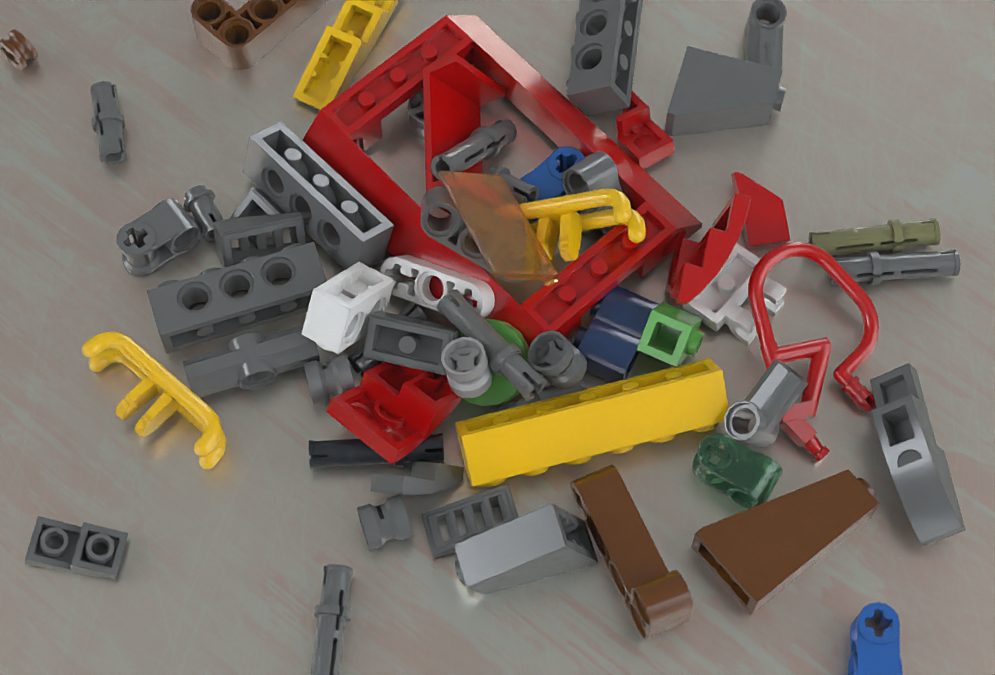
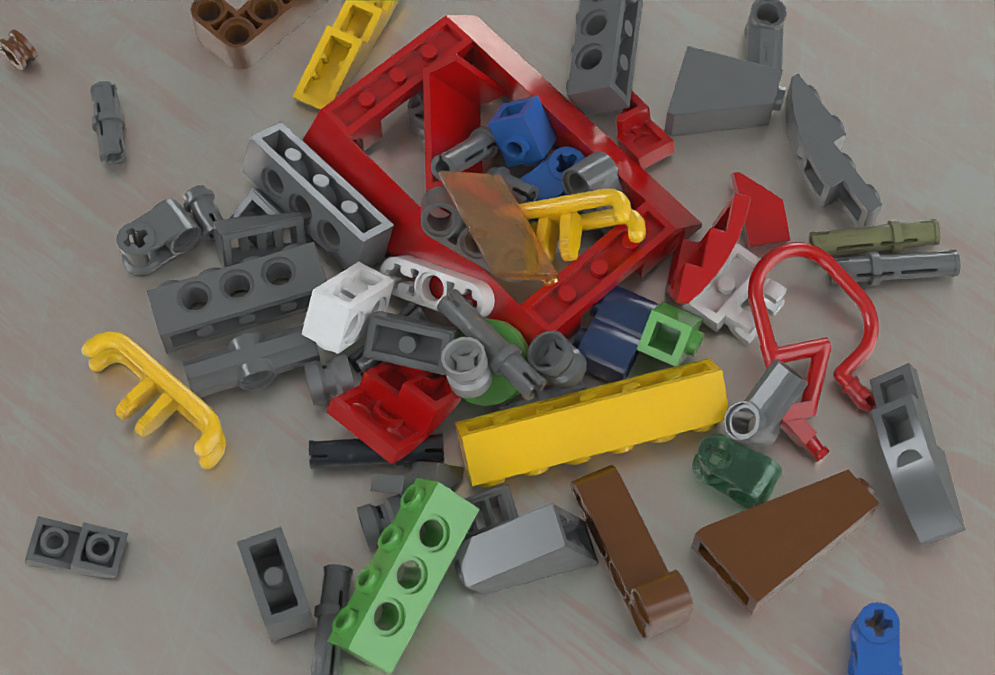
(276, 584): none -> dark grey brick
(425, 564): none -> bright green brick
(522, 131): none -> blue brick
(817, 147): none -> dark grey slope

